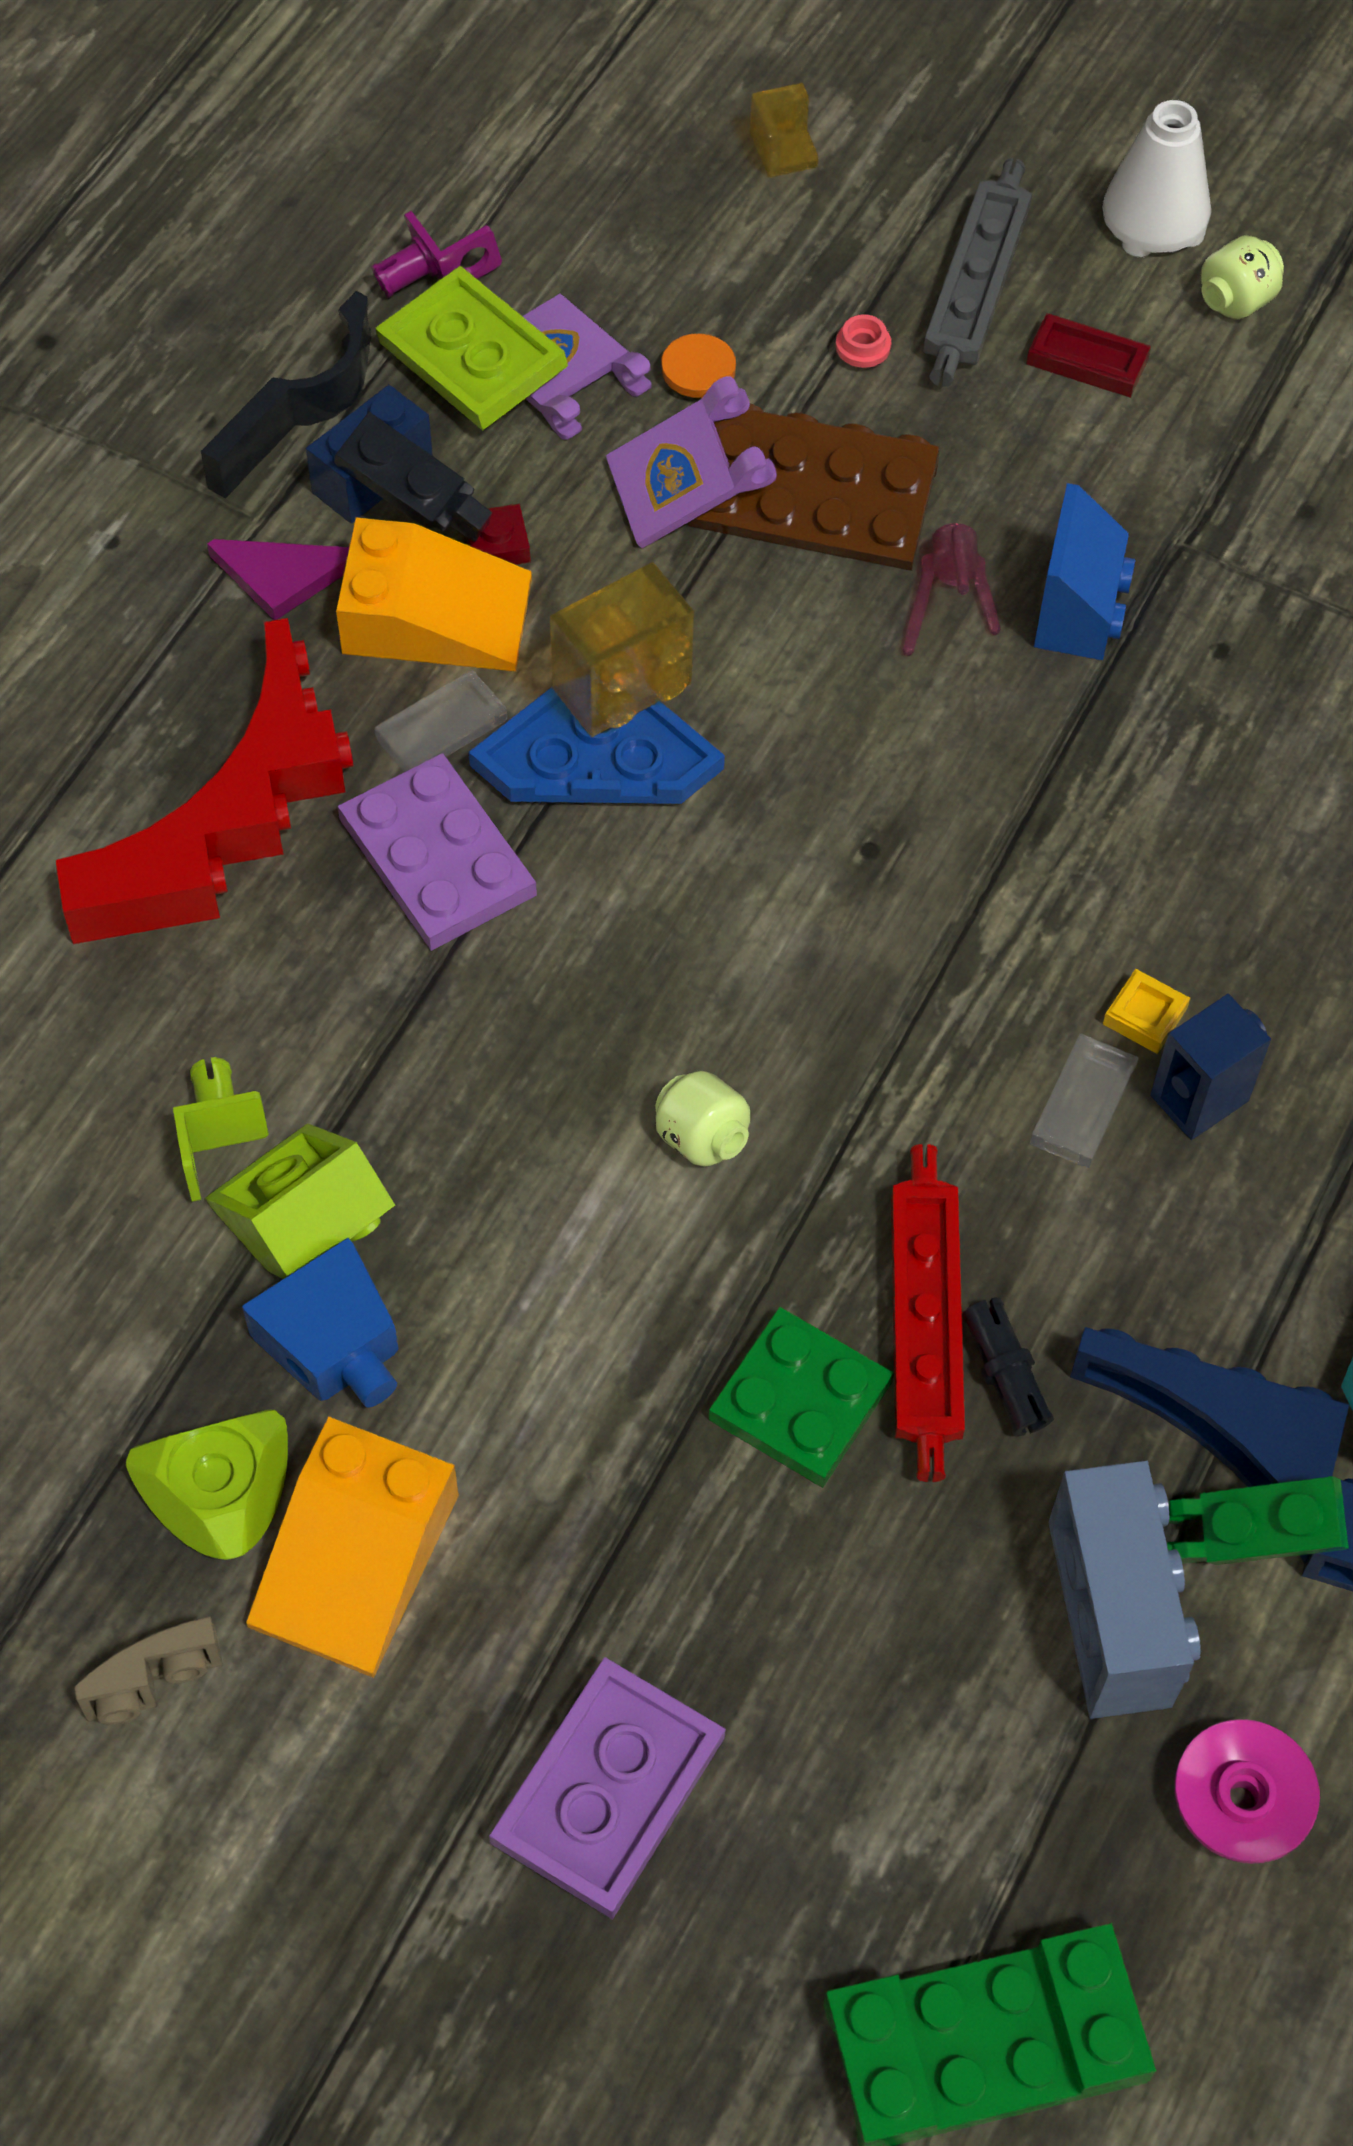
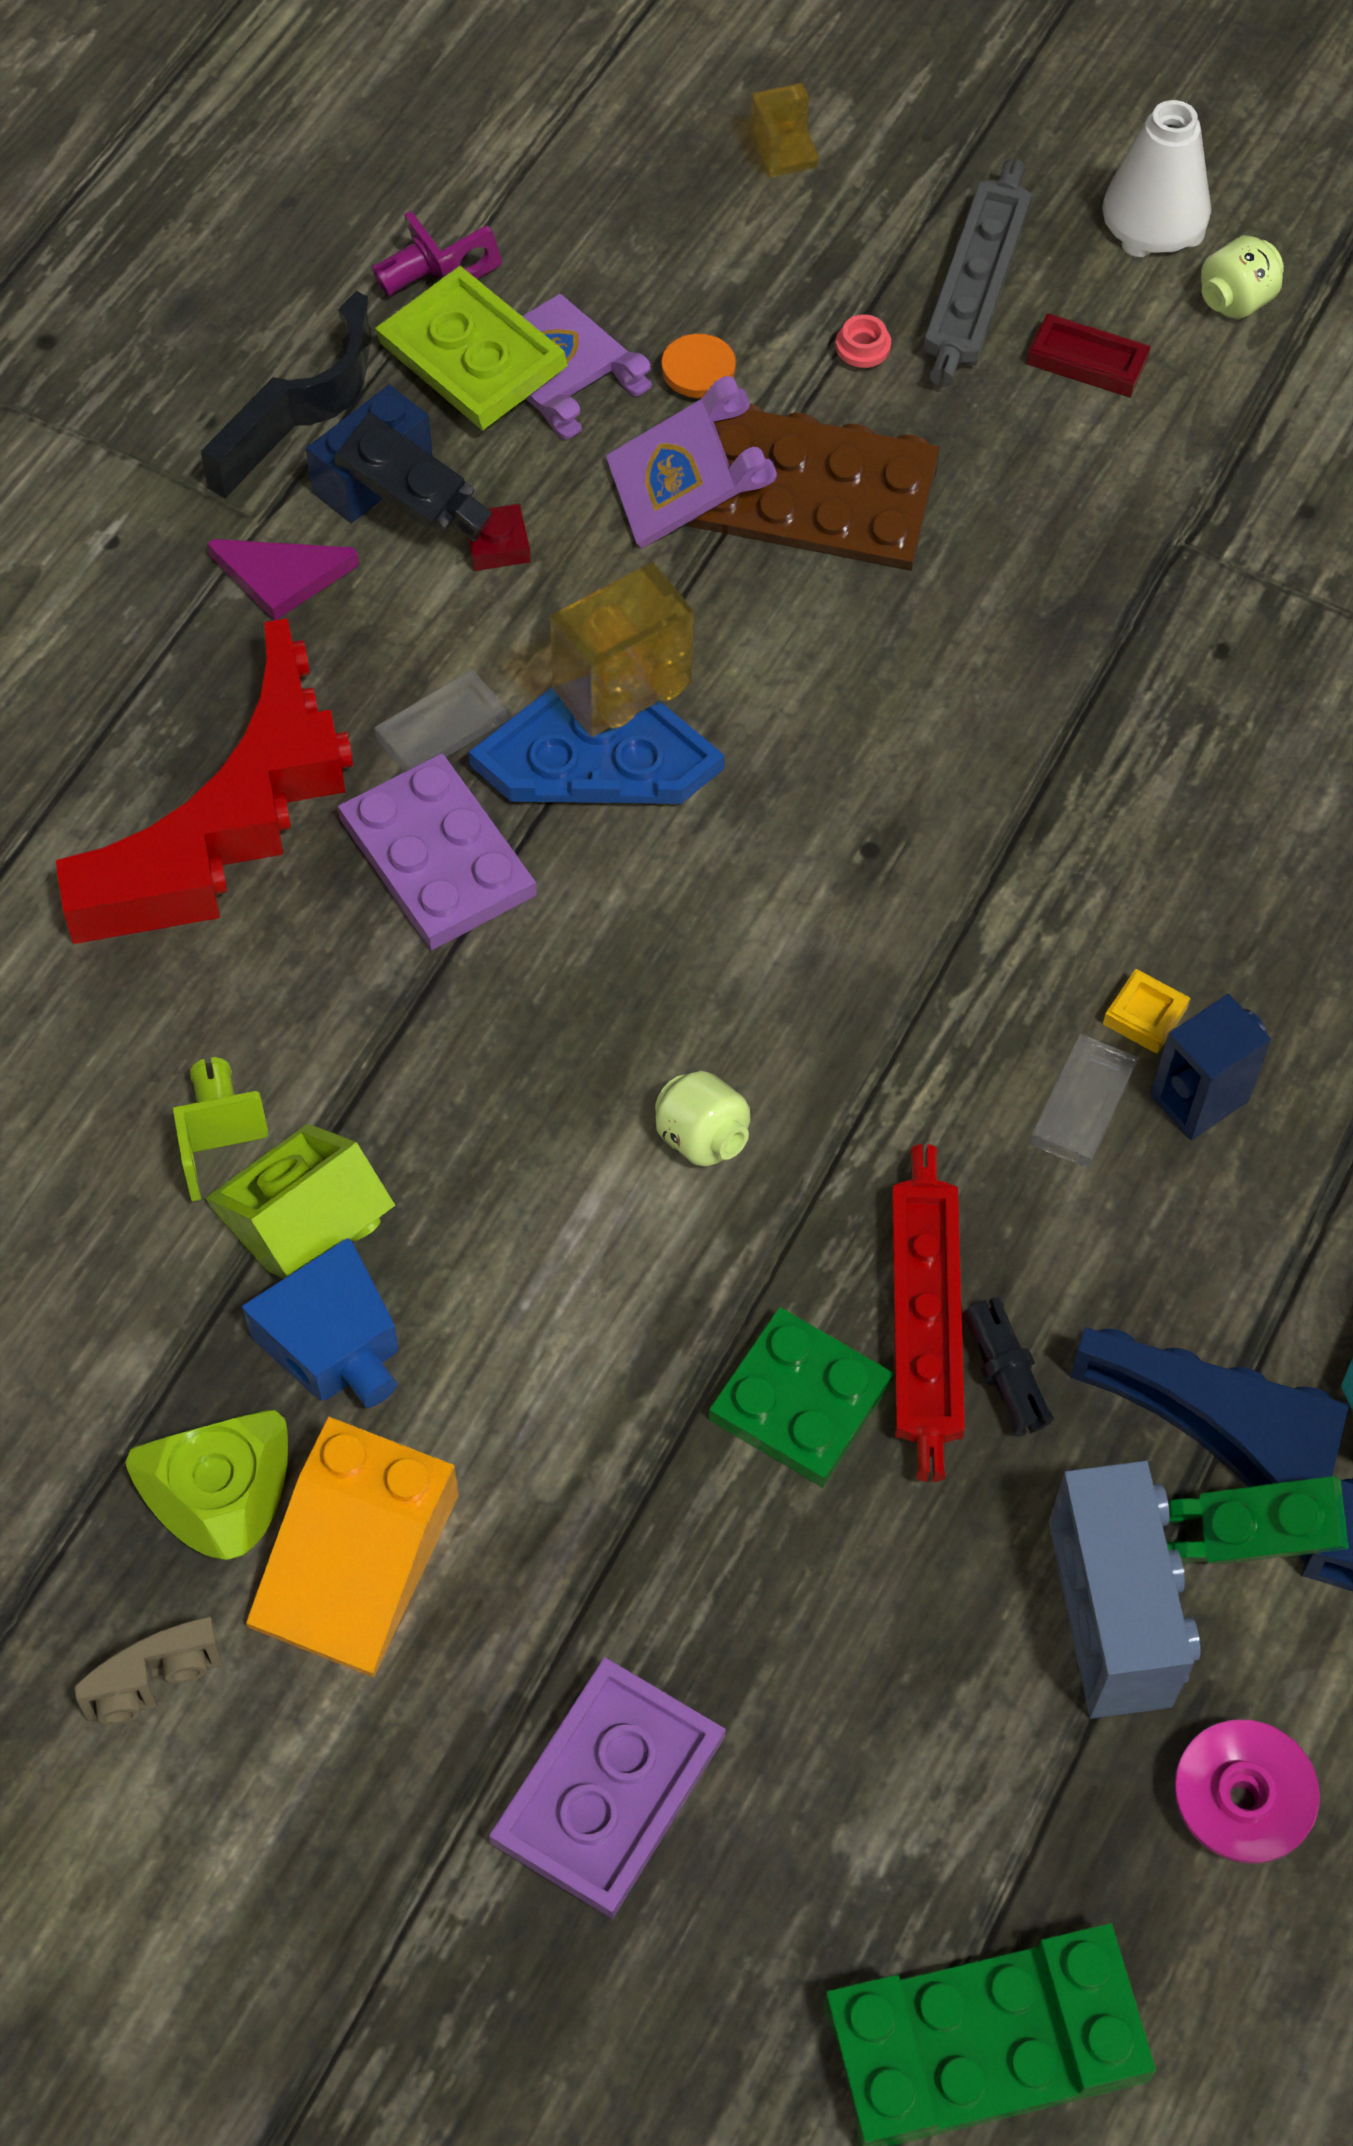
(429, 599): light orange slope -> none
(955, 562): clear pink plant -> none
(1084, 579): blue slope -> none

